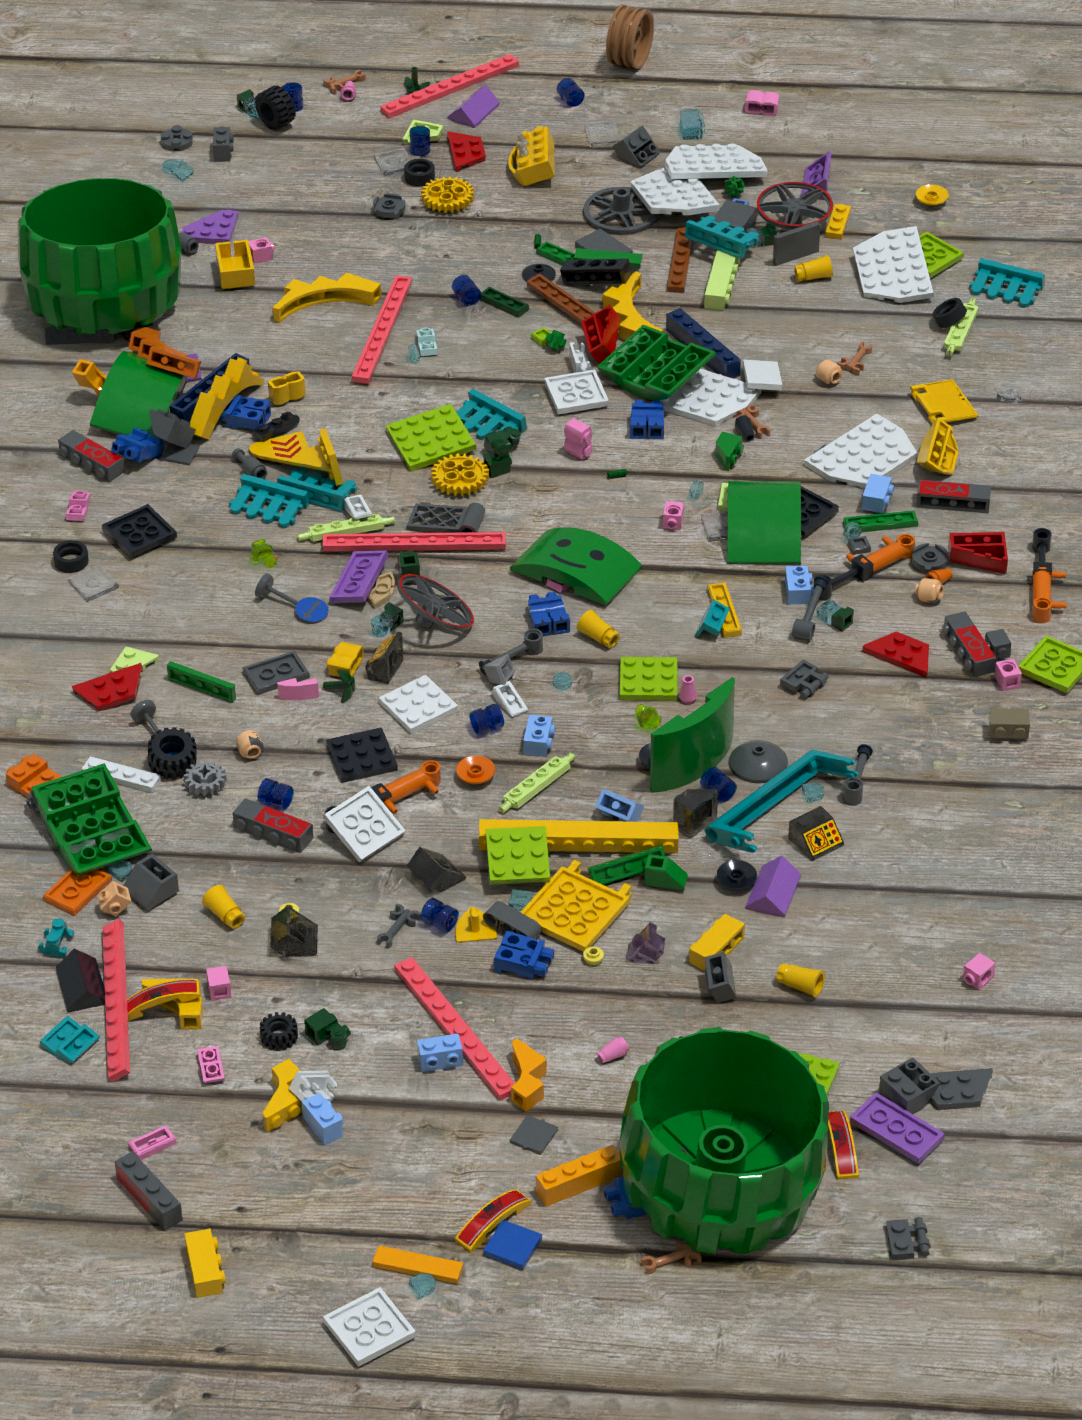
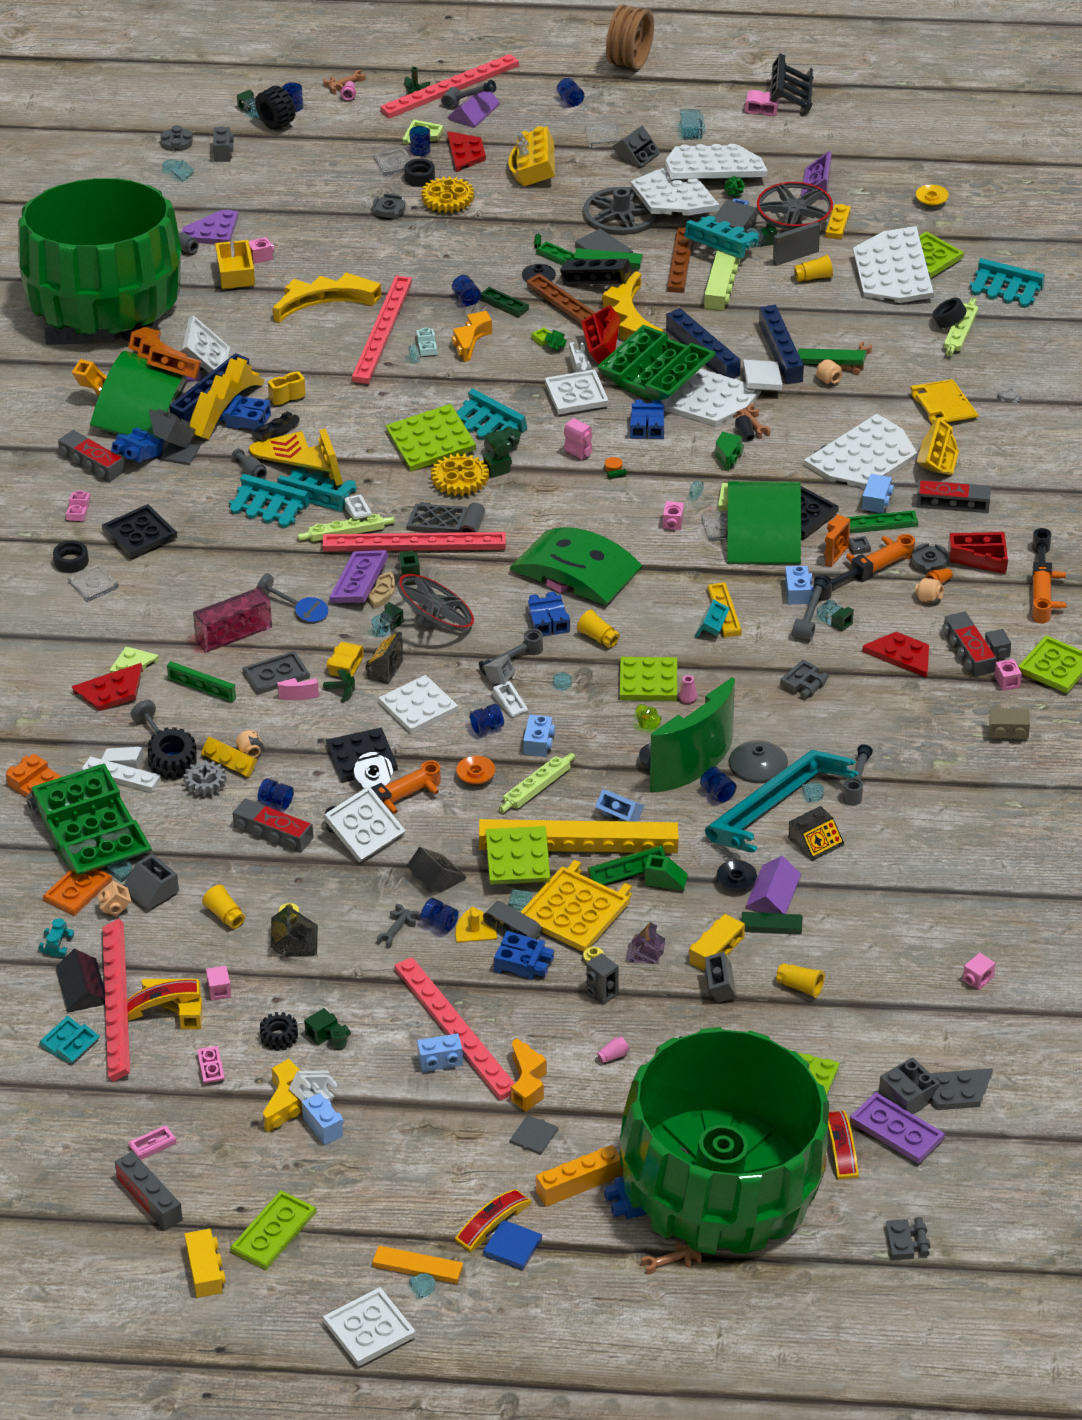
(125, 756): none -> white slope
(204, 345): none -> white plate
(229, 756): none -> yellow plate
(232, 619): none -> clear pink brick
(263, 550): clear neon green animal -> none
(273, 1230): none -> lime tile
(374, 761): none -> plate
(454, 95): none -> dark grey piece
(465, 337): none -> light orange arch
(602, 978): none -> dark grey brick
(613, 463): none -> orange tile
(695, 810): clear smoke slope -> none
(772, 922): none -> dark green tile
(779, 86): none -> black fence
(781, 344): none -> dark blue brick
(836, 539): none -> orange plate
(839, 356): none -> green tile
(852, 530): clear light blue tile -> none

